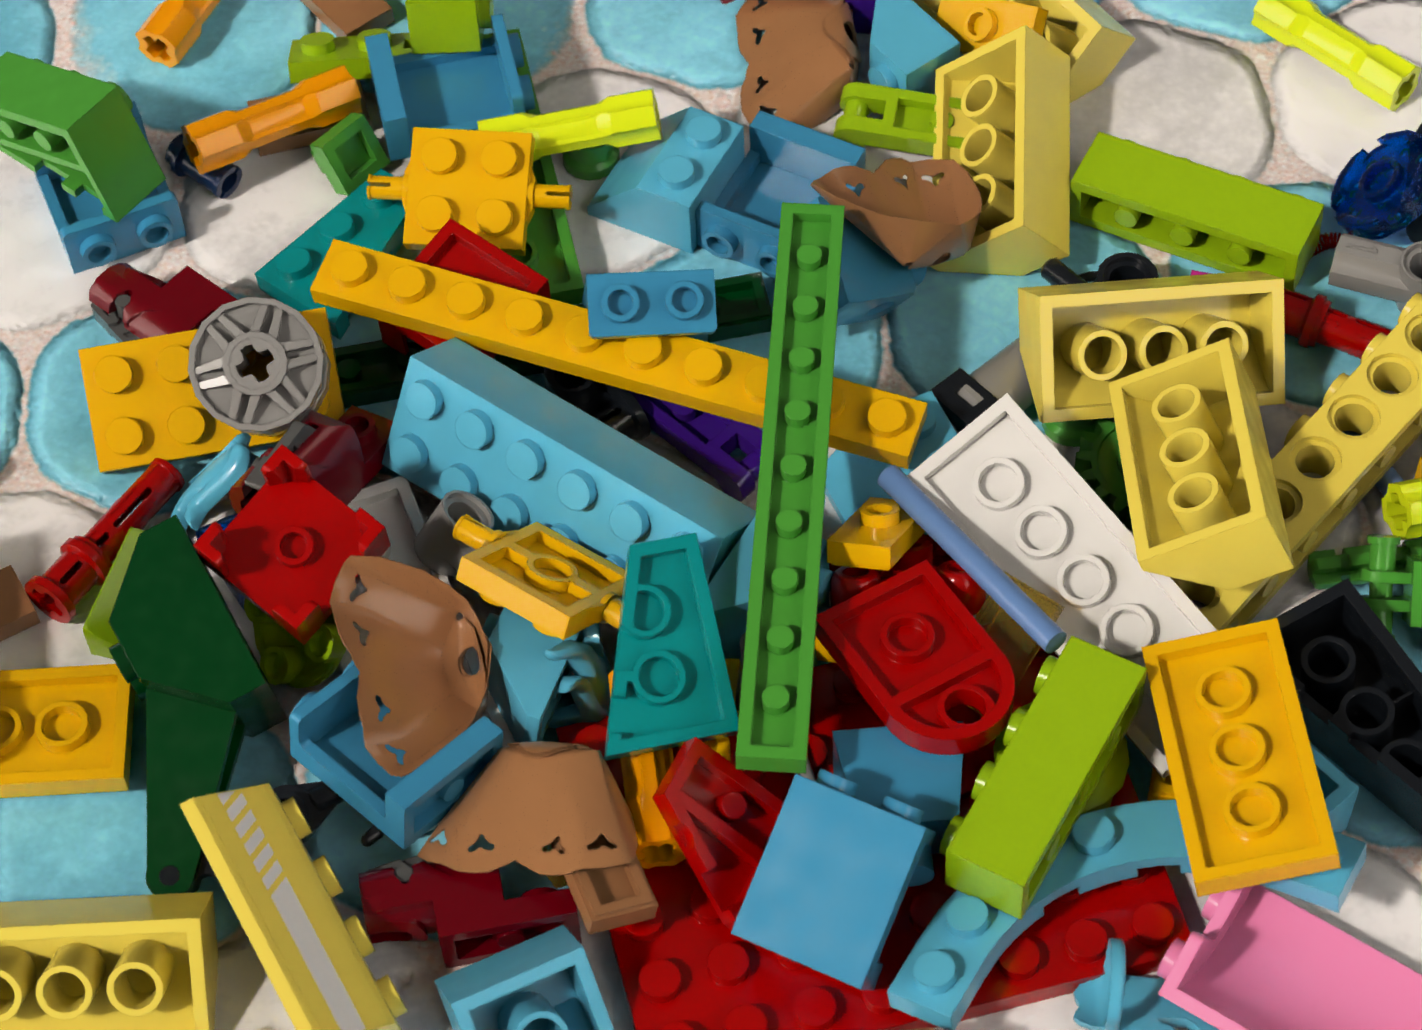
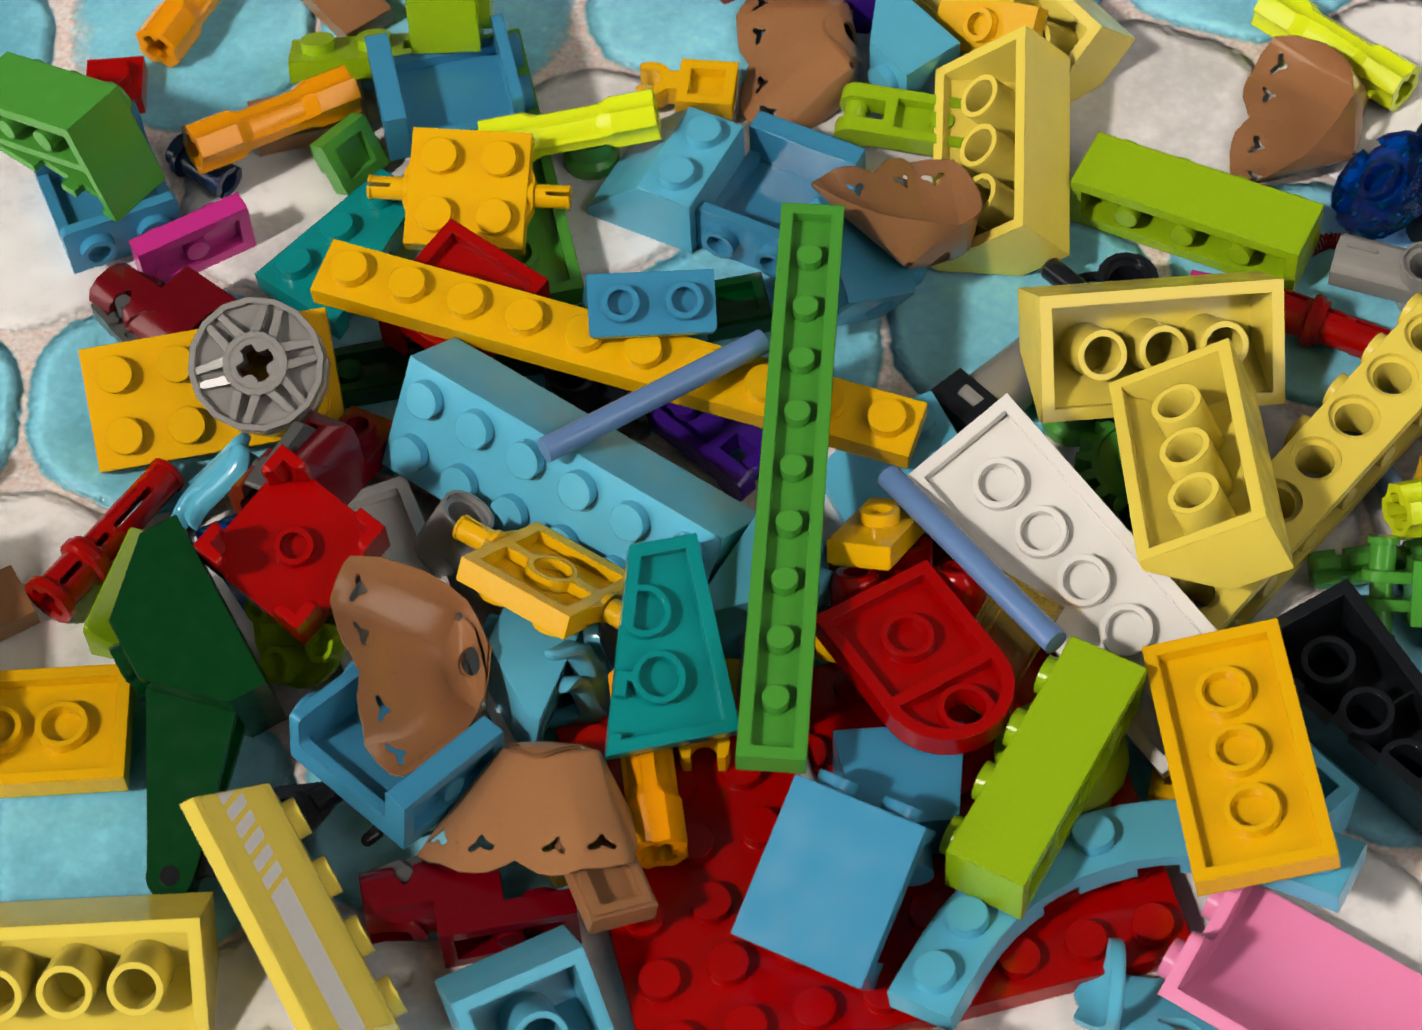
(126, 72): none -> red plate
(195, 239): none -> dark pink plate
(653, 395): none -> medium blue bar
(698, 84): none -> yellow plate
(718, 822): red wing -> none
(1310, 120): none -> medium nougat piece

